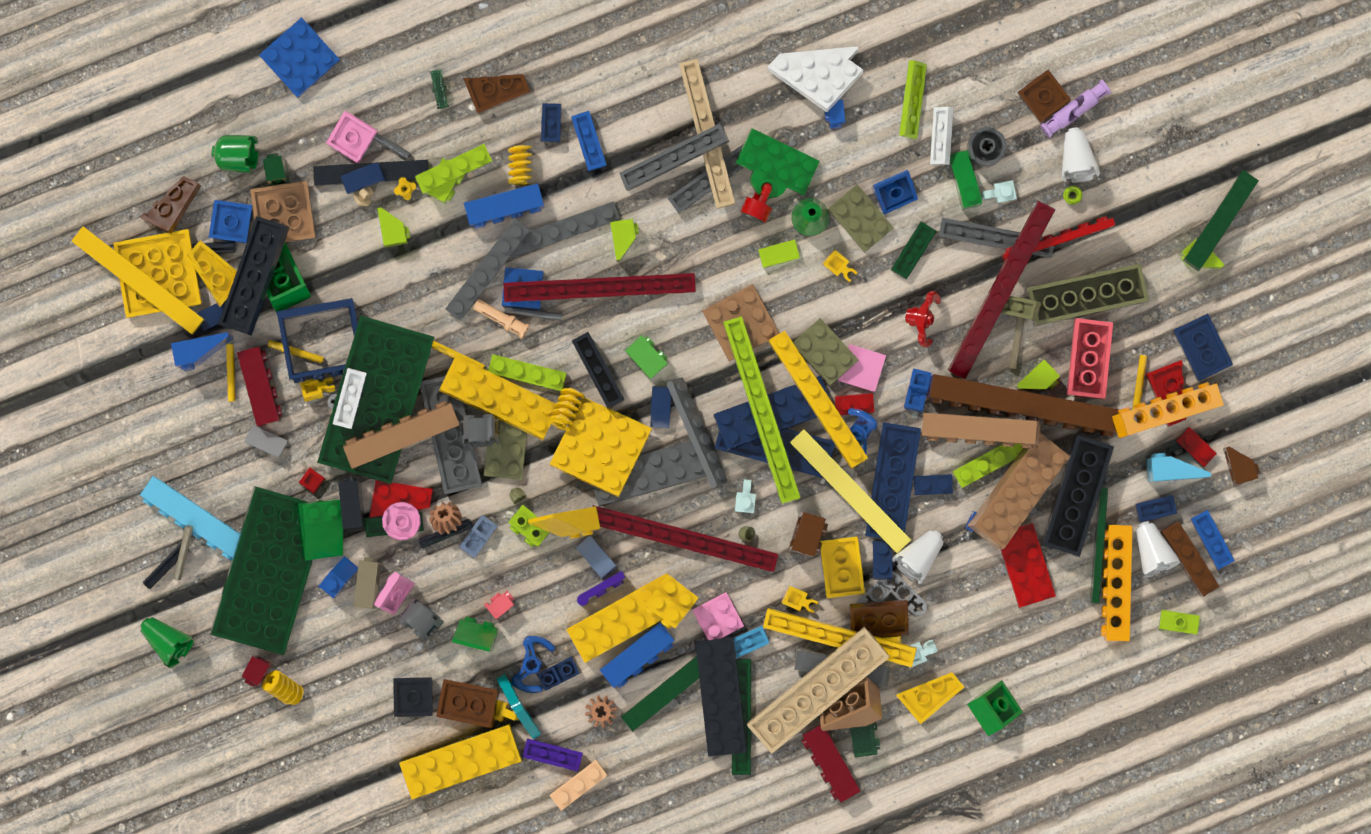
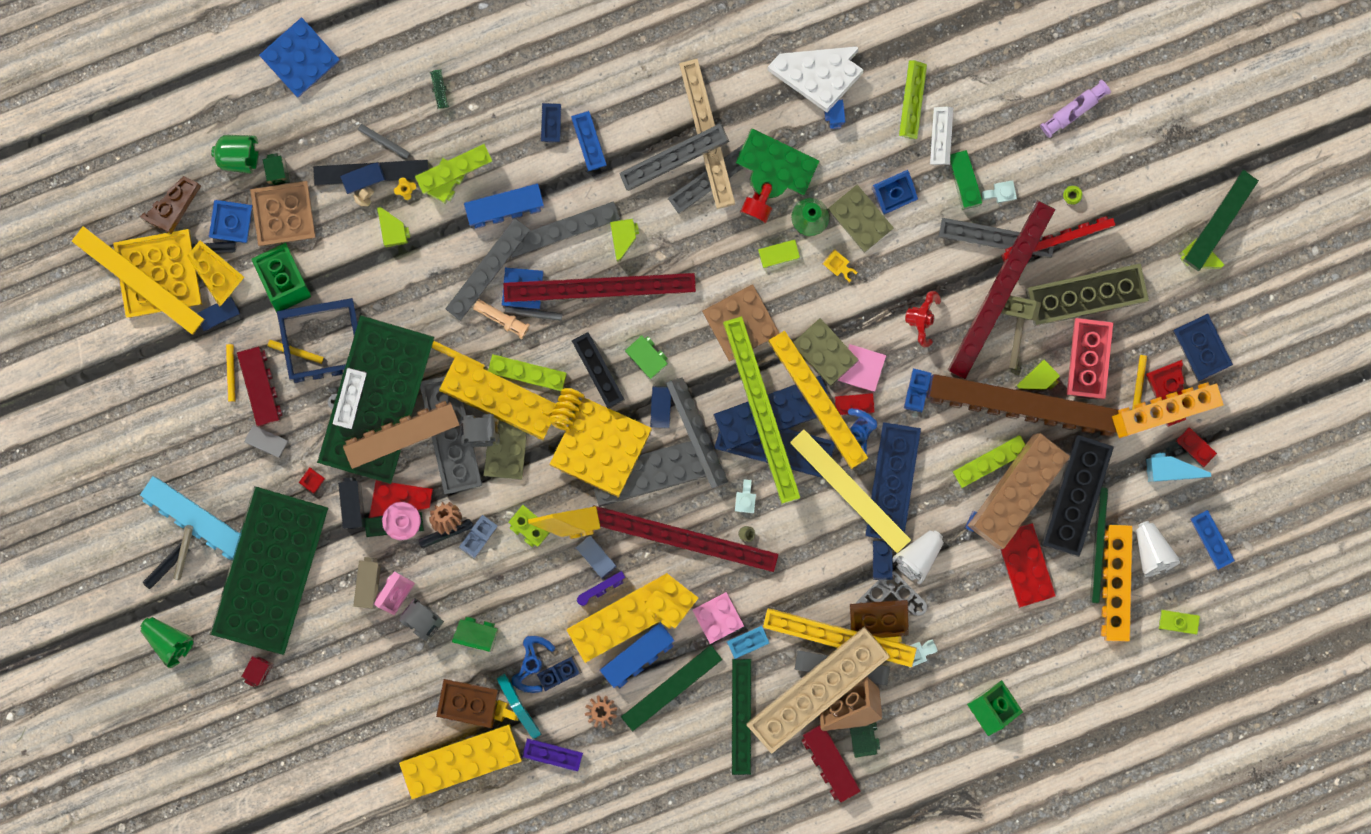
(195, 351): blue slope -> none
(254, 275): black plate -> none
(282, 688): yellow piece -> none
(313, 389): yellow plate -> none
(321, 528): green slope -> none
(338, 577): blue slope -> none
(352, 137): bright pink tile -> none
(413, 696): black plate -> none
(496, 90): reddish brown wing -> none
(500, 604): coral brick -> none
(517, 495): olive hinge -> none
(519, 165): yellow piece -> none
(578, 784): light nougat brick -> none
(721, 696): black plate -> none
(797, 598): yellow plate -> none
(807, 535): reddish brown brick -> none
(842, 567): yellow plate -> none
(913, 250): dark green tile -> none
(930, 696): yellow wing -> none
(933, 484): dark blue plate -> none
(981, 429): medium nougat brick -> none
(992, 138): dark grey brick -> none
(1044, 96): reddish brown plate -> none
(1078, 158): white cone -> none
(1156, 508): dark blue plate -> none
(1190, 559): reddish brown brick -> none
(1240, 466): reddish brown slope -> none

